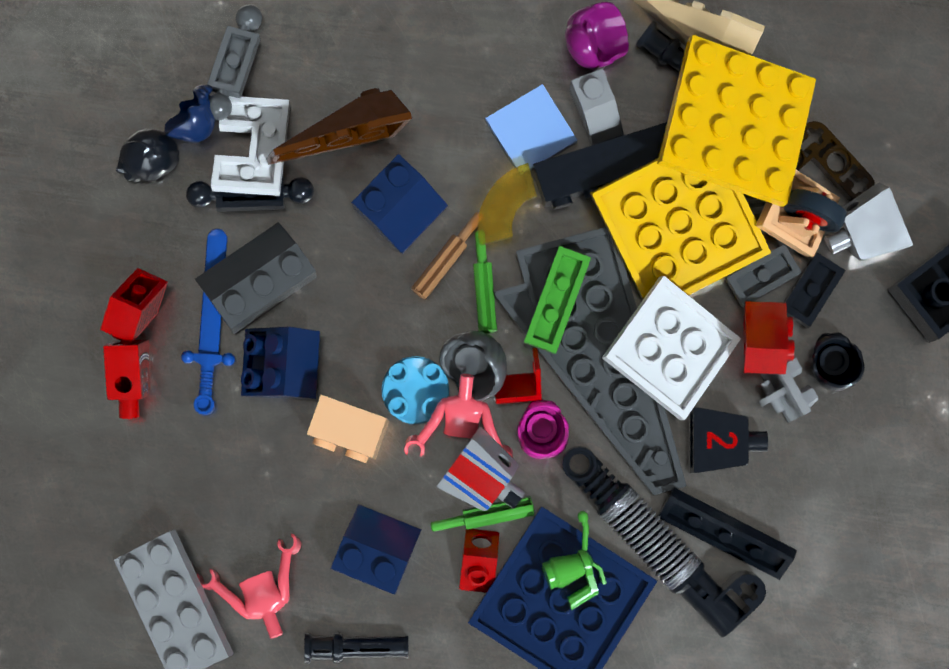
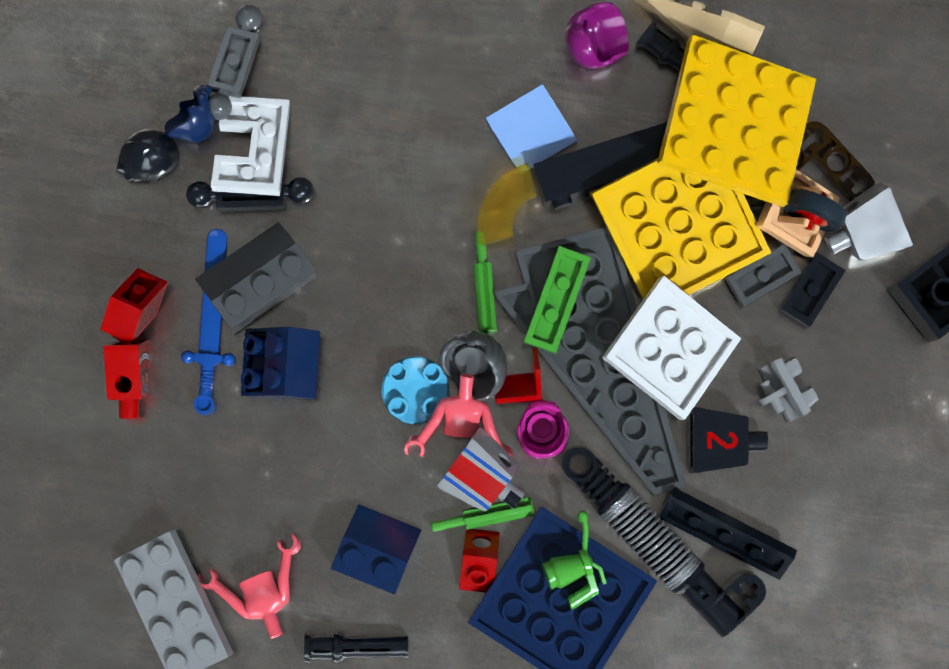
(347, 427): light nougat brick -> none
(362, 121): reddish brown wedge -> none
(399, 204): dark blue slope -> none
(444, 260): medium nougat axle -> none
(596, 107): light grey slope -> none
(766, 337): red brick -> none
(837, 362): black hair -> none

